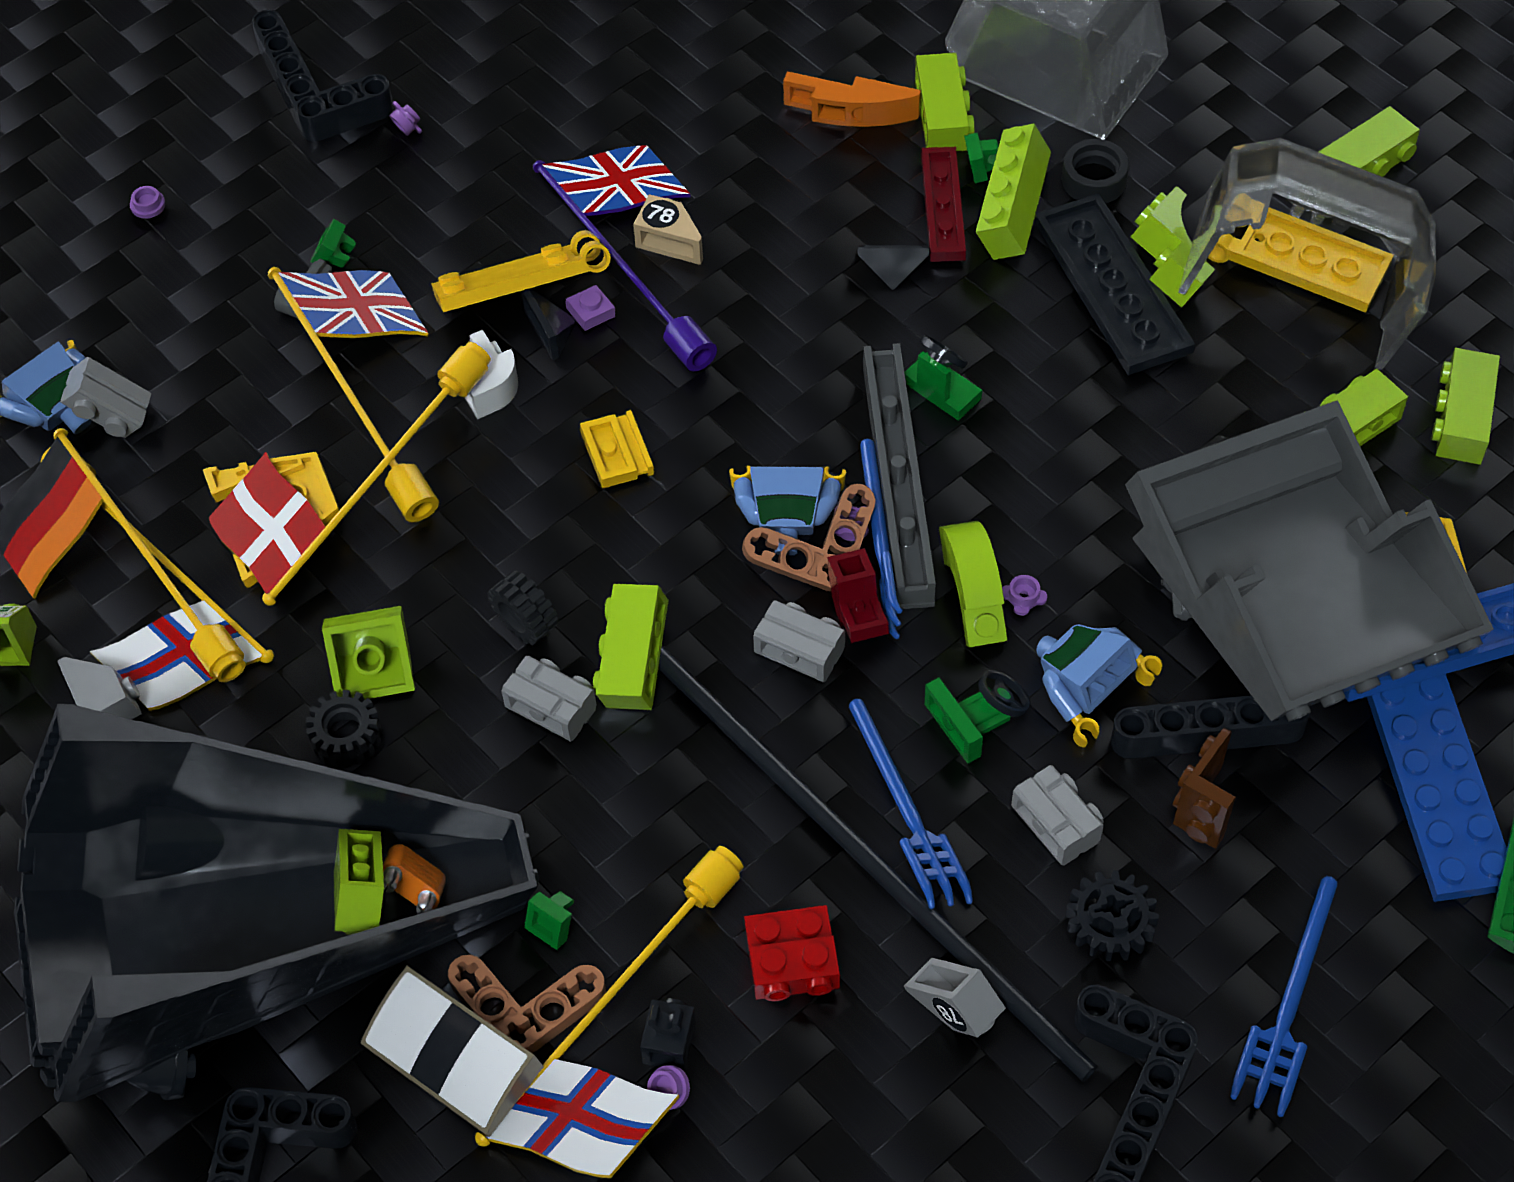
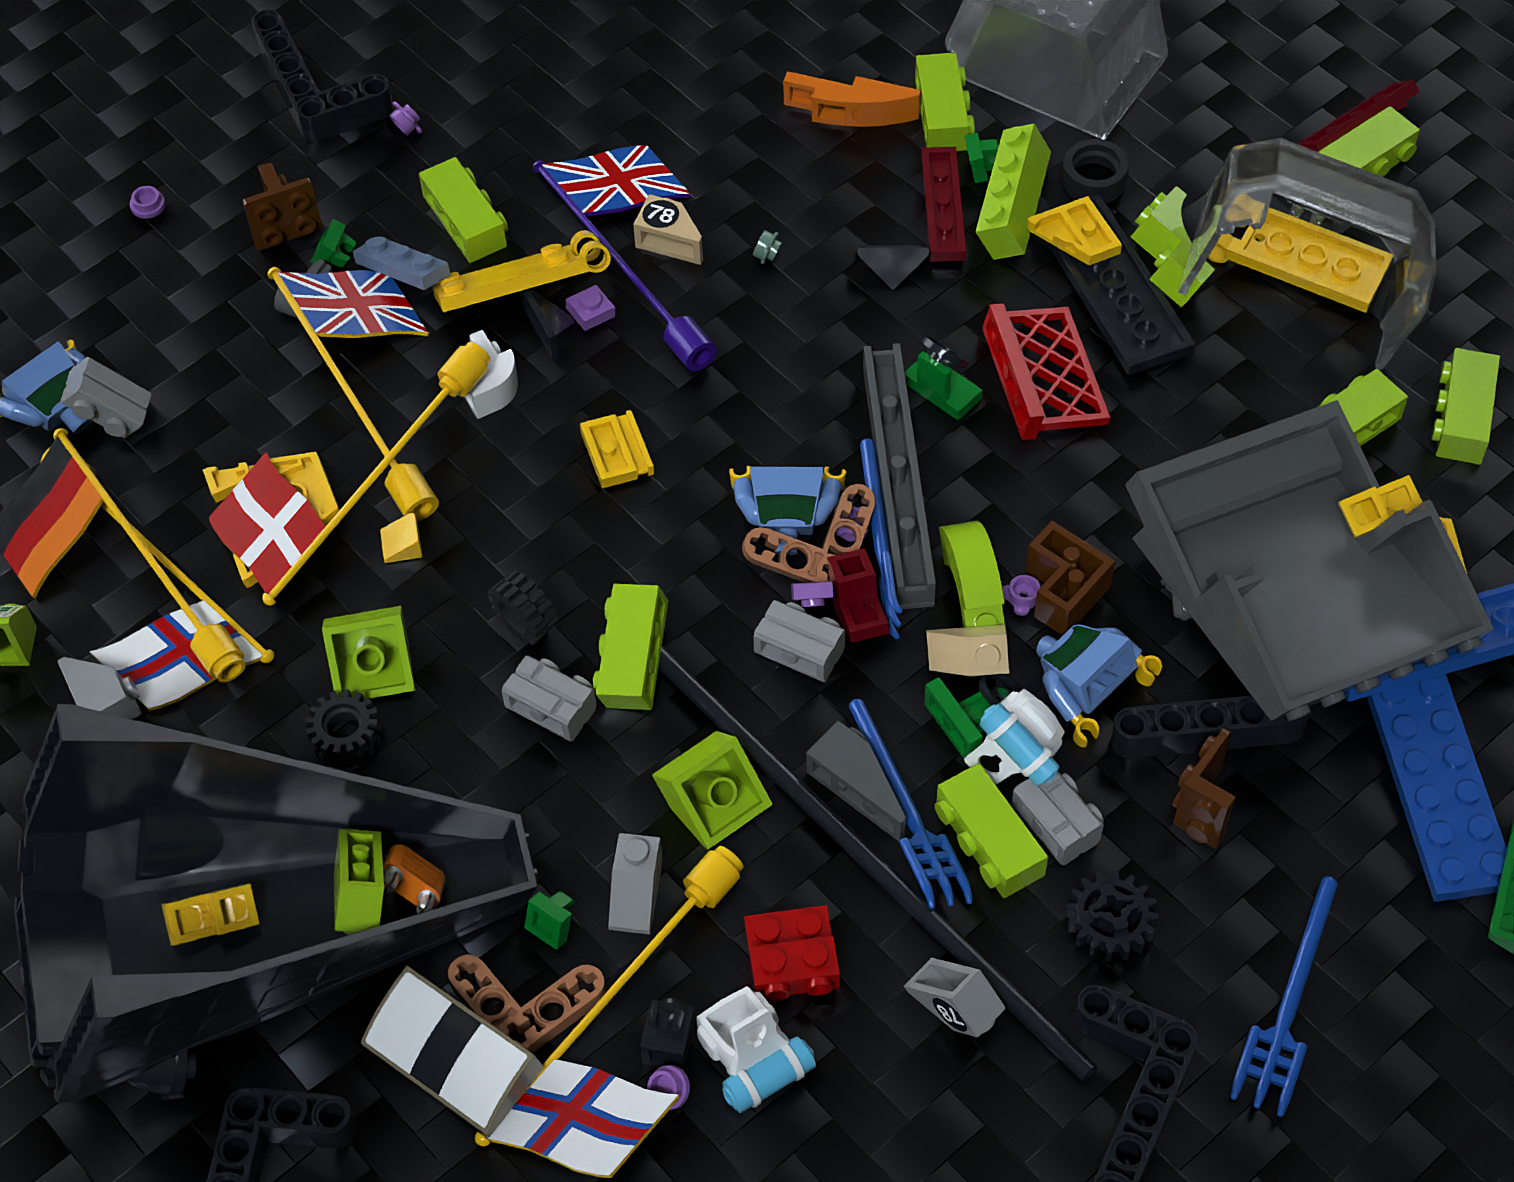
(210, 914): none -> yellow slope
(282, 210): none -> reddish brown bracket
(401, 262): none -> sand blue plate
(401, 540): none -> yellow slope
(464, 209): none -> lime brick
(635, 883): none -> light grey slope
(713, 788): none -> lime slope
(752, 1048): none -> white piece
(767, 246): none -> sand green plate
(812, 593): none -> medium lavender plate
(850, 769): none -> dark grey slope
(969, 650): none -> tan slope
(990, 831): none -> lime brick
(1018, 382): none -> red fence
(1022, 736): none -> piece
(1072, 576): none -> reddish brown brick
(1077, 231): none -> yellow wing
(1375, 505): none -> yellow slope
(1394, 95): none -> dark red plate

